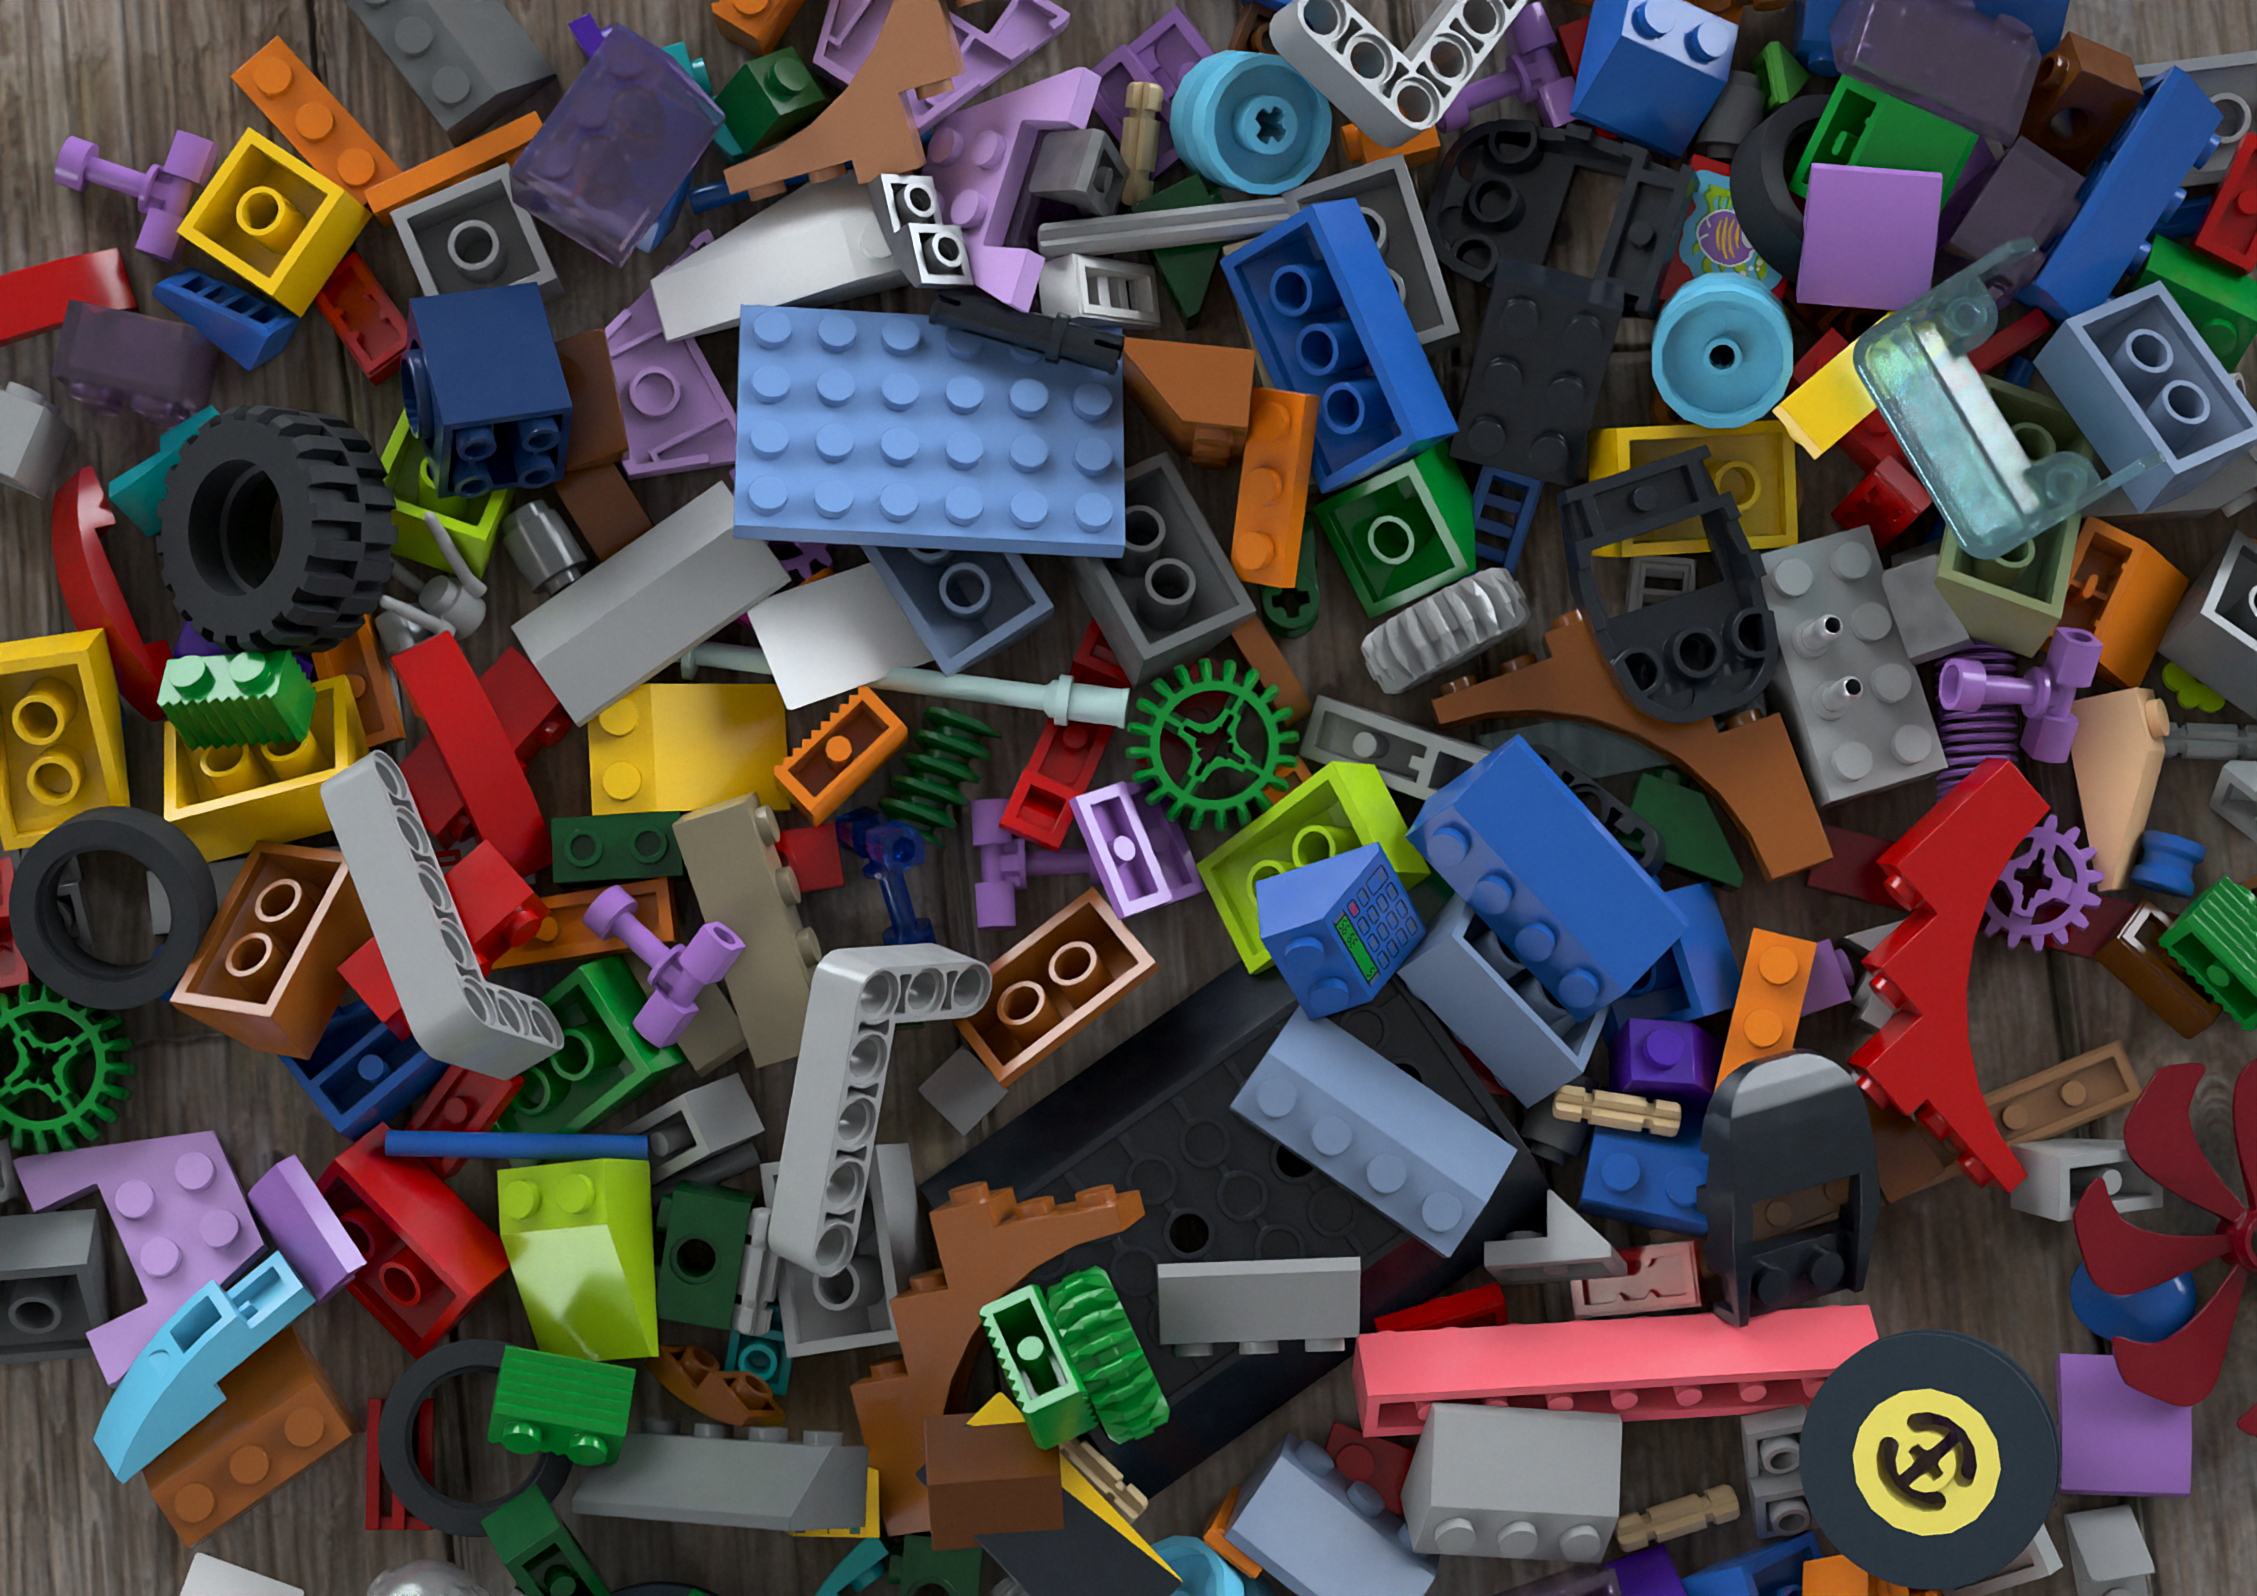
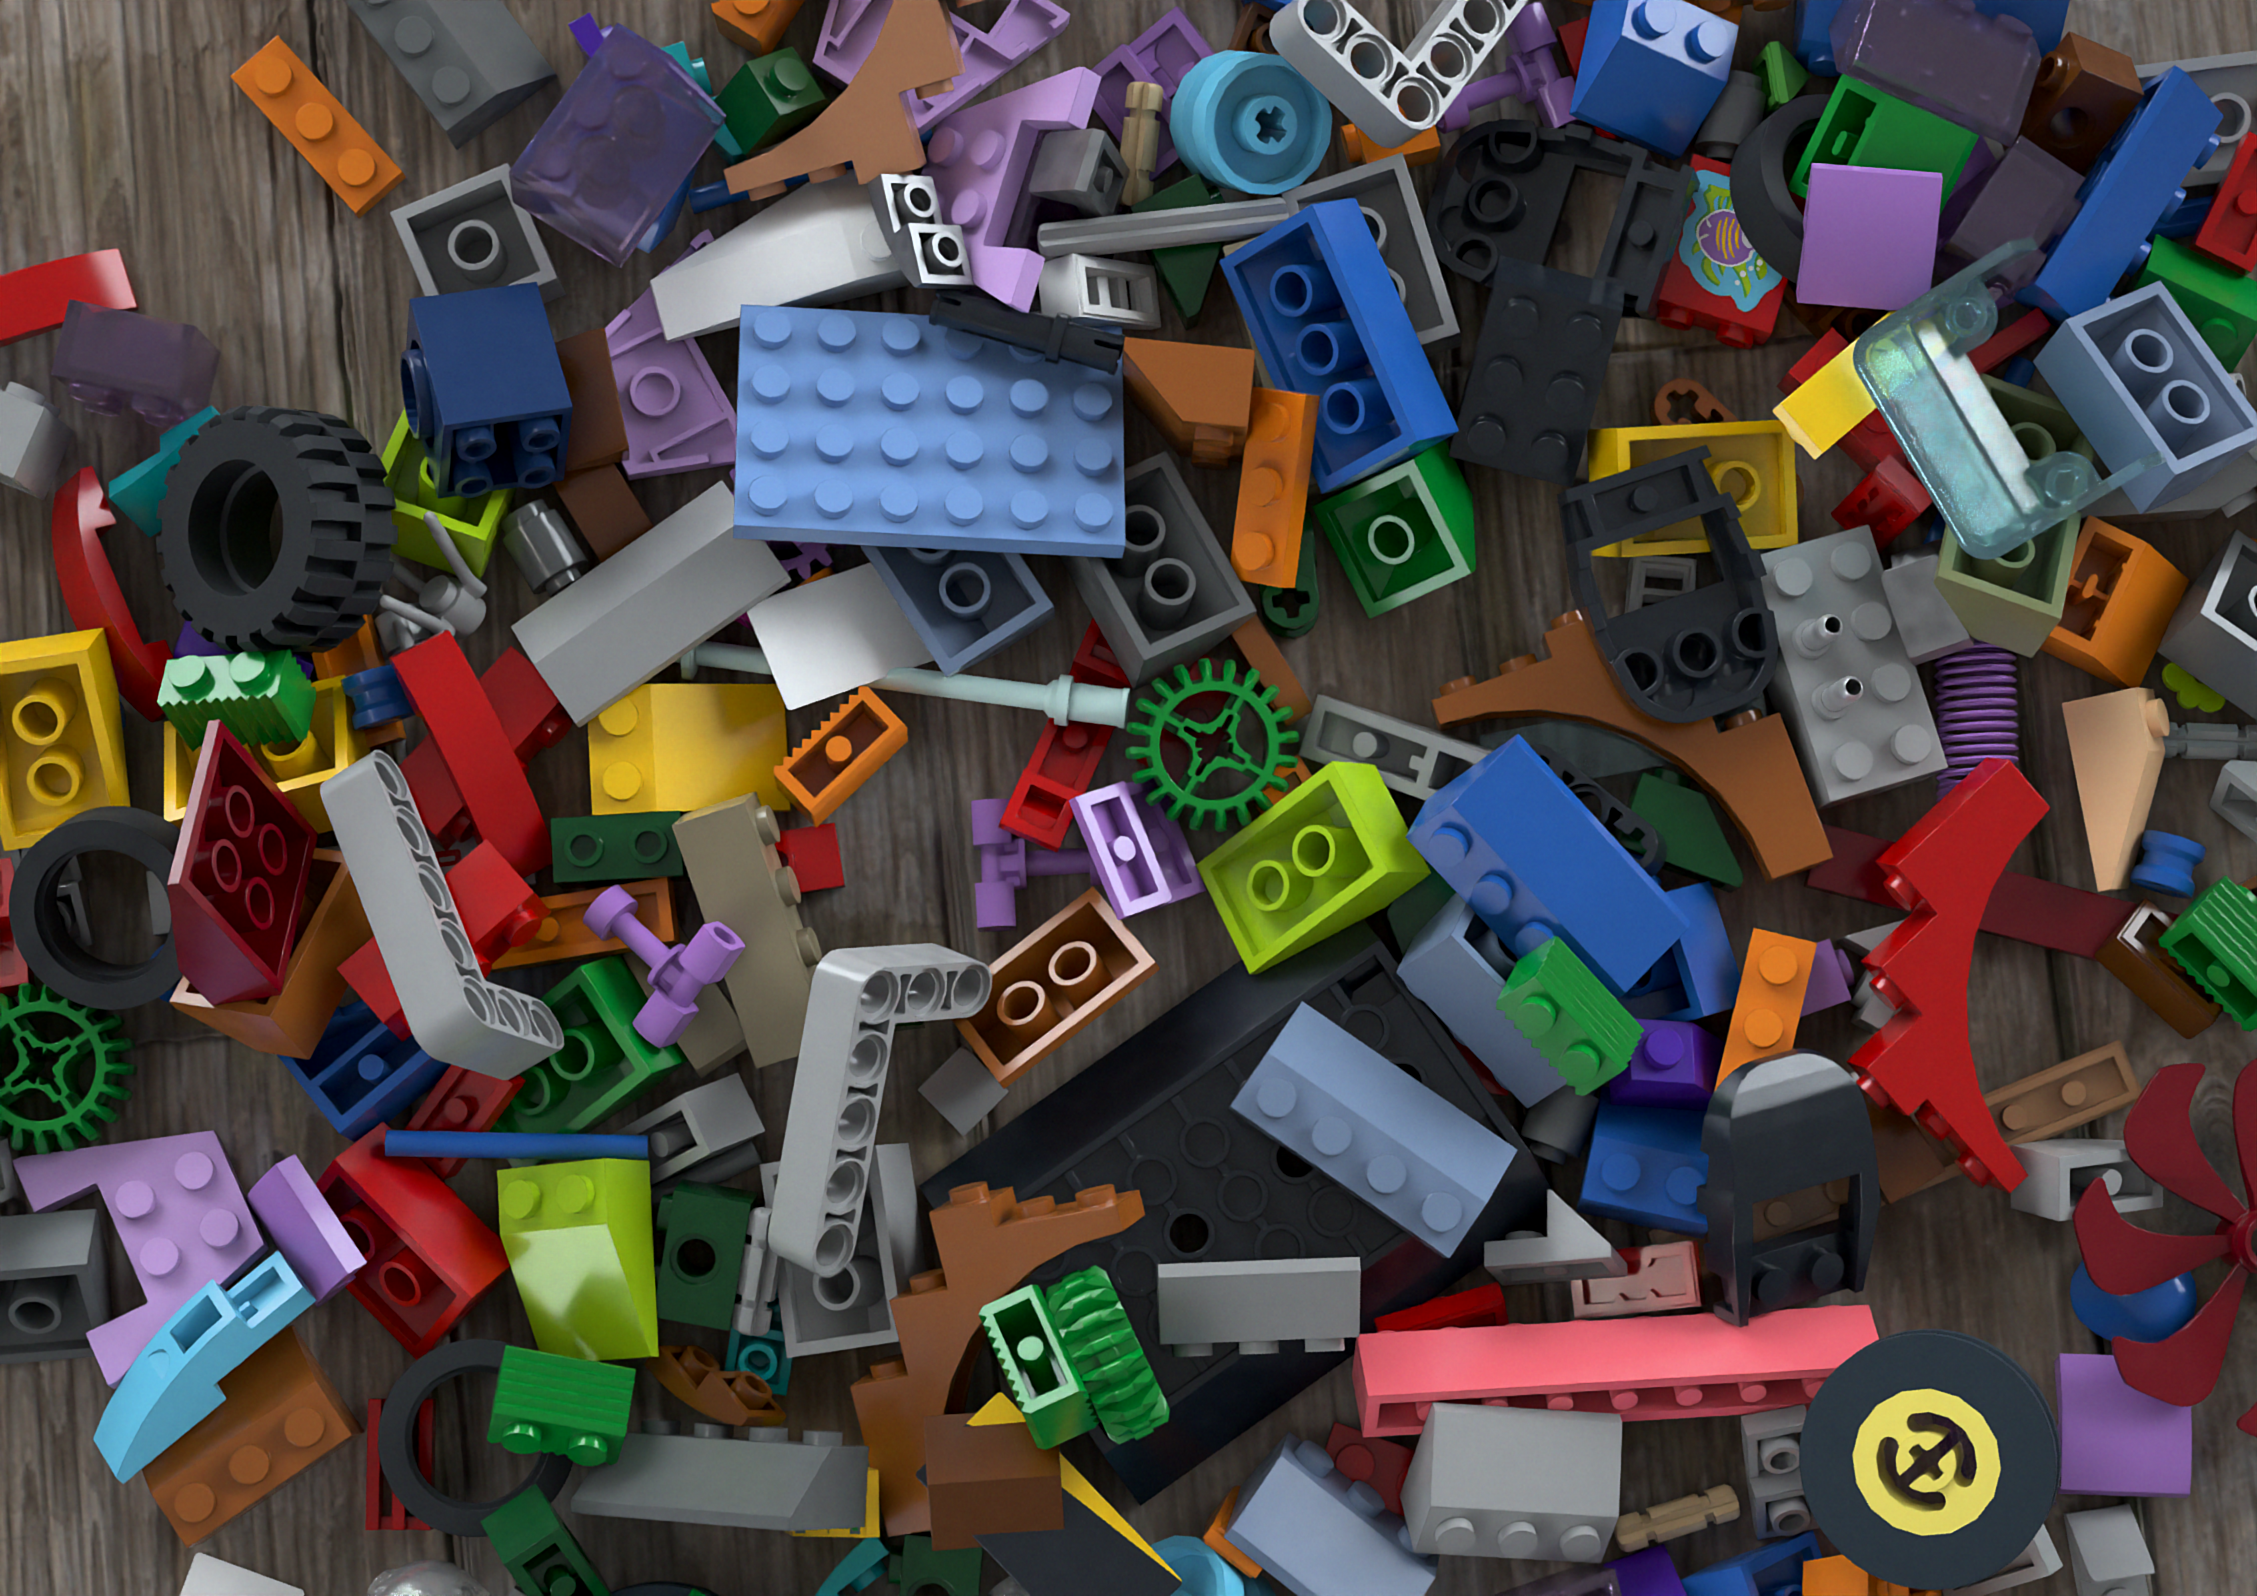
(161, 192): medium lavender bar -> none
(228, 316): blue slope -> none
(237, 875): none -> dark red slope
(274, 222): yellow brick -> none
(364, 318): red plate -> none
(376, 698): none -> blue wheel
(453, 167): orange plate -> none
(890, 851): clear blue bar -> none
(938, 772): dark green piece -> none
(1105, 1479): tan axle -> none
(1338, 928): blue slope -> none
(1445, 630): light grey gear -> none
(1523, 509): blue slope -> none
(1569, 1016): none -> green brick
(1617, 1110): tan axle -> none
(1717, 387): medium azure wheel -> none
(2043, 692): medium lavender bar -> none
(2061, 892): medium lavender gear -> none

